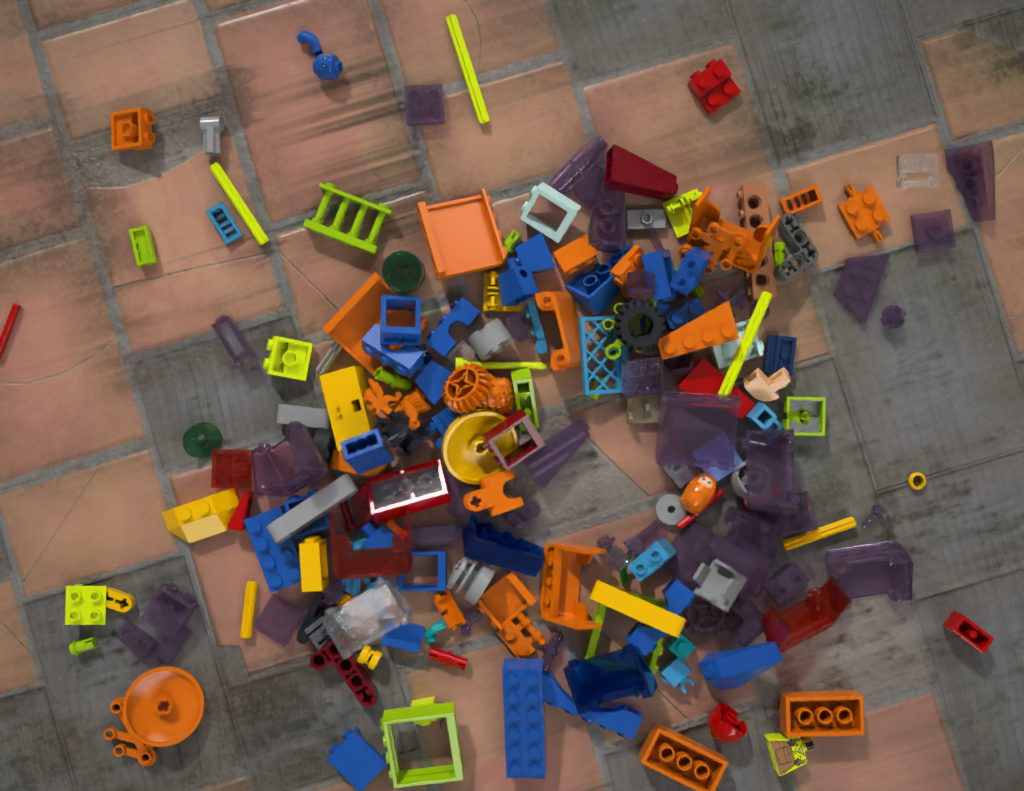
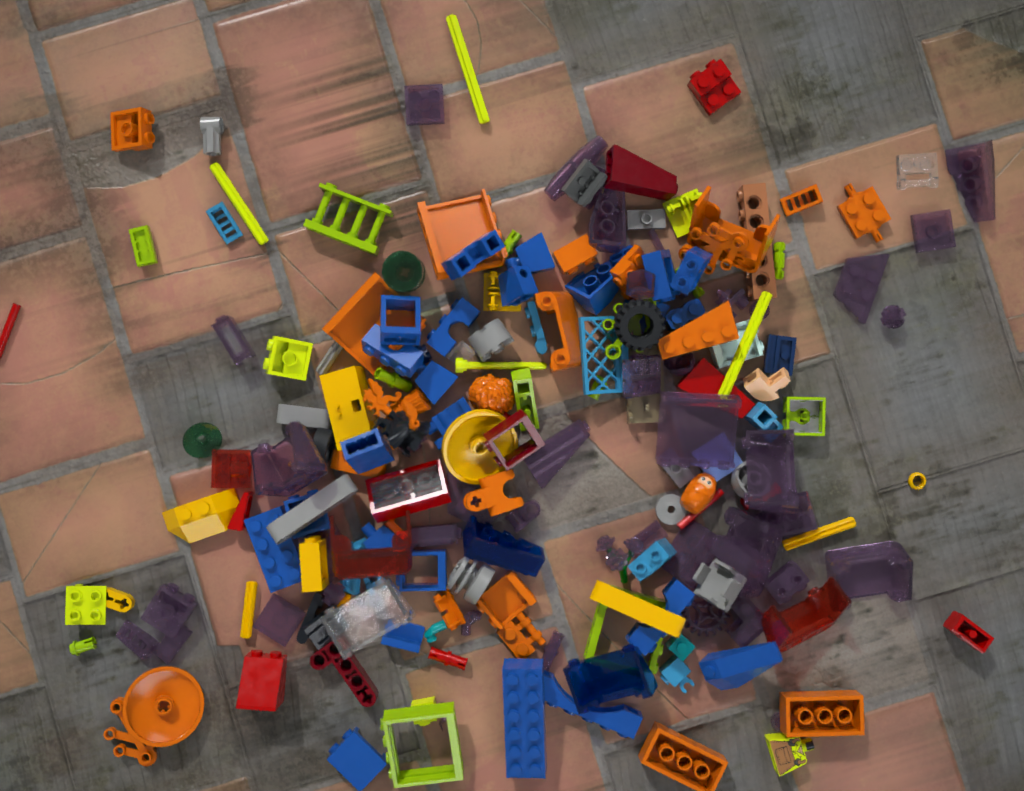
(262, 681): none -> red slope
(307, 37): blue arm -> none
(327, 66): blue head -> none
(362, 508): dark red plate -> none
(366, 653): yellow wheel -> none
(466, 388): orange gear -> none
(472, 254): none -> blue arch
(518, 327): clear purple brick -> none
(557, 198): light aqua window -> none
(562, 583): orange windscreen -> none
(584, 183): none -> dark grey bracket
(725, 724): red cylinder -> none
(800, 254): dark grey beam -> none
(876, 510): clear purple hand -> none

